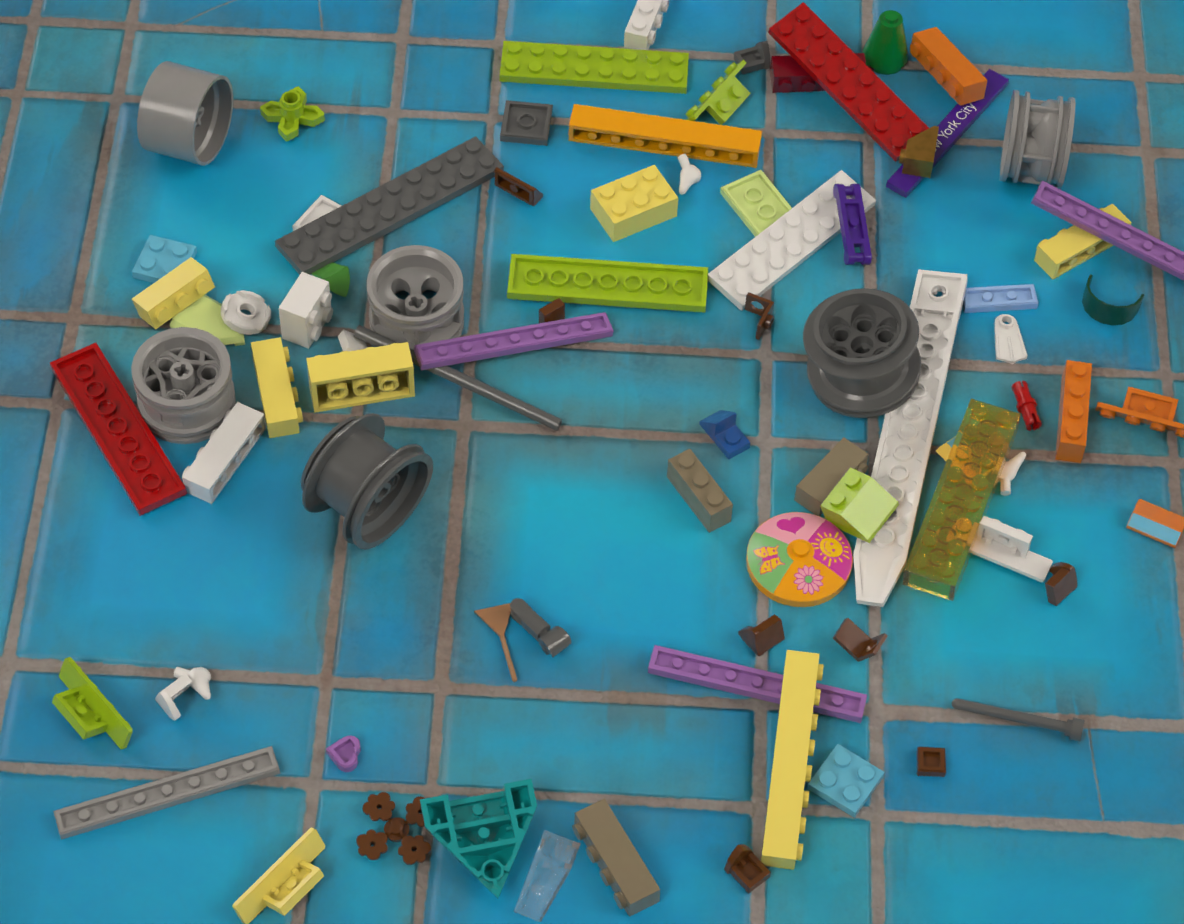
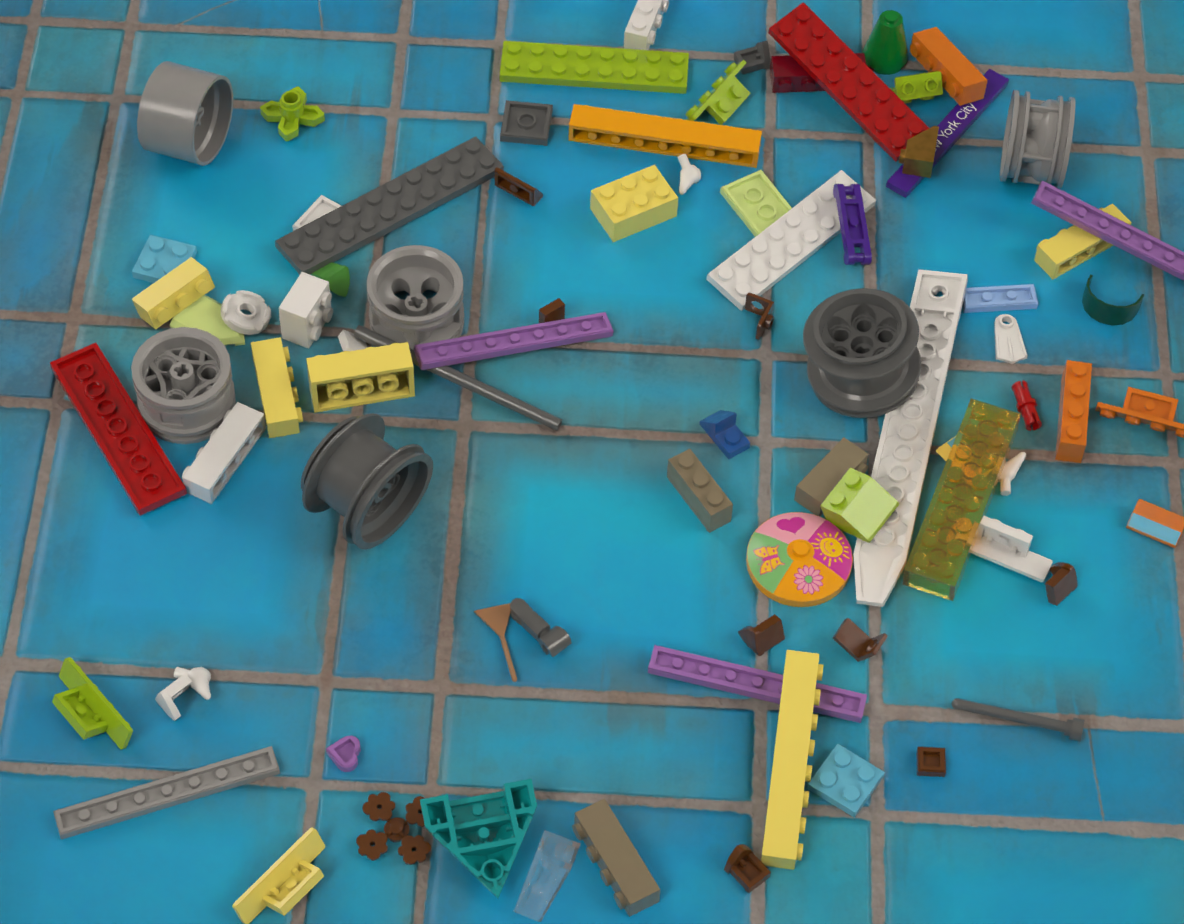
(608, 283): lime plate -> none
(918, 86): none -> lime bracket

